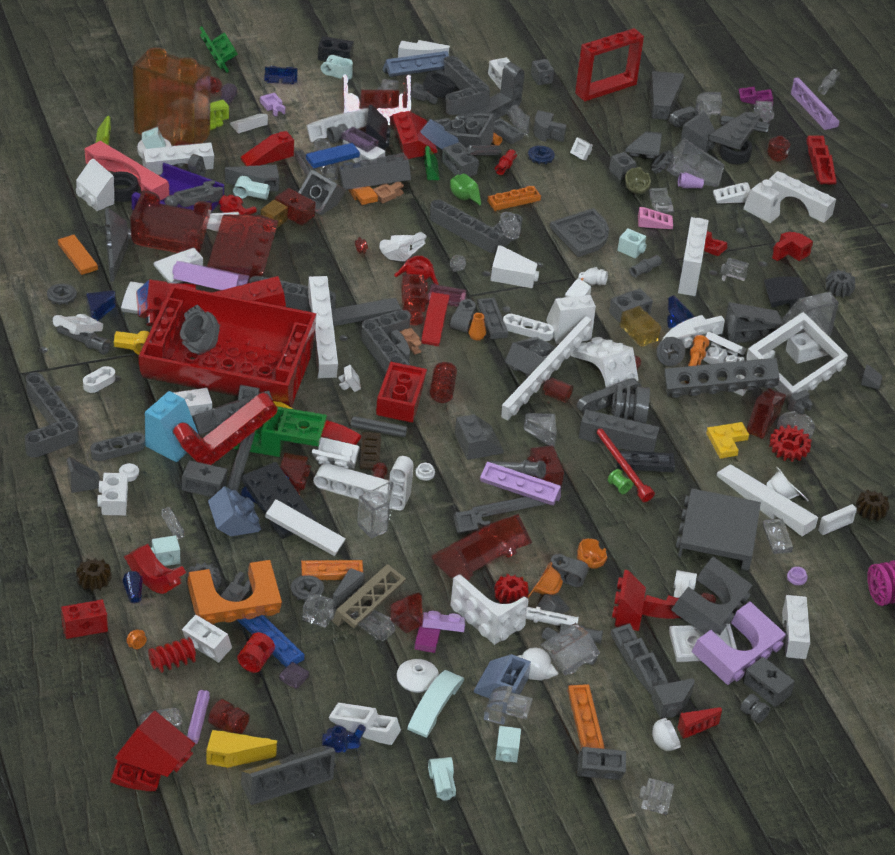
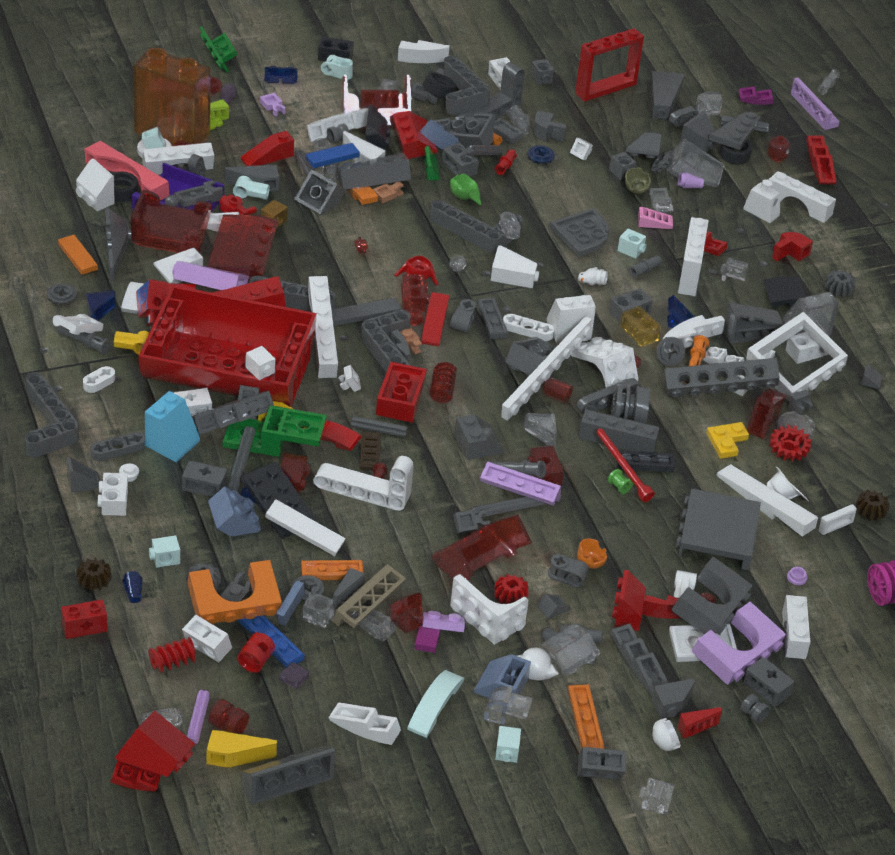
(104, 130): lime slope -> none
(136, 639): orange plate -> none
(154, 574): red arch -> none
(172, 522): clear axle -> none
(199, 330): dark grey helmet -> none
(229, 433): red beam -> none
(250, 123): white slope -> none
(260, 362): none -> white brick
(290, 602): none -> sand blue tile
(299, 207): clear red brick -> none
(336, 453): white bracket -> none
(342, 740): clear blue piece -> none
(360, 139): clear purple tile -> none
(375, 510): clear slope -> none
(399, 246): white helmet -> none
(415, 63): sand blue fence -> none
(416, 675): white dish -> none
(425, 471): white plate -> none
(442, 774): light aqua piece -> none
(456, 294): clear pink slope -> none
(477, 328): orange cone -> none
(514, 198): orange tile -> none
(549, 582): orange piece -> none
(549, 617): white pin -> none
(578, 289): white slope -> none
(718, 341): white plate -> none
(732, 194): white slope -> none
(764, 109): clear piece -> none
(777, 536): clear plate -> none

